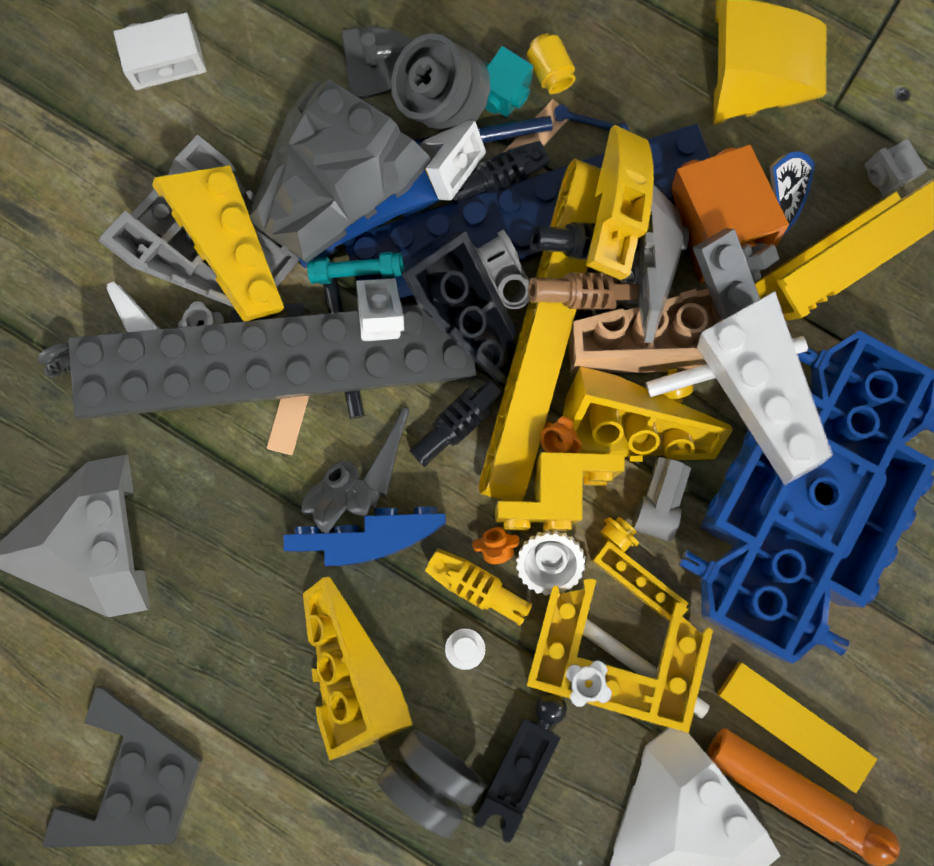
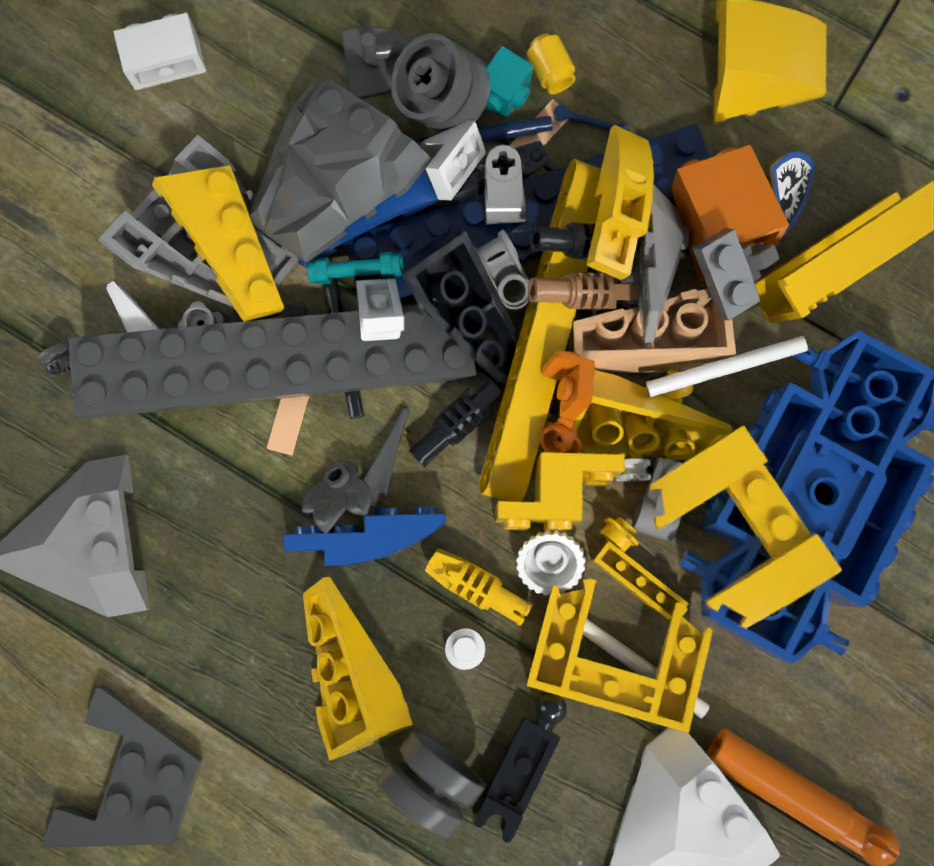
(496, 545): orange plate -> none
(504, 193): none -> light grey piece
(575, 379): none -> orange bracket
(581, 693): white plate -> none
(635, 470): none -> white bush
(767, 386): white wedge -> none
(797, 557): none -> yellow wedge
(797, 727): yellow tile -> none
(894, 167): light grey bracket -> none

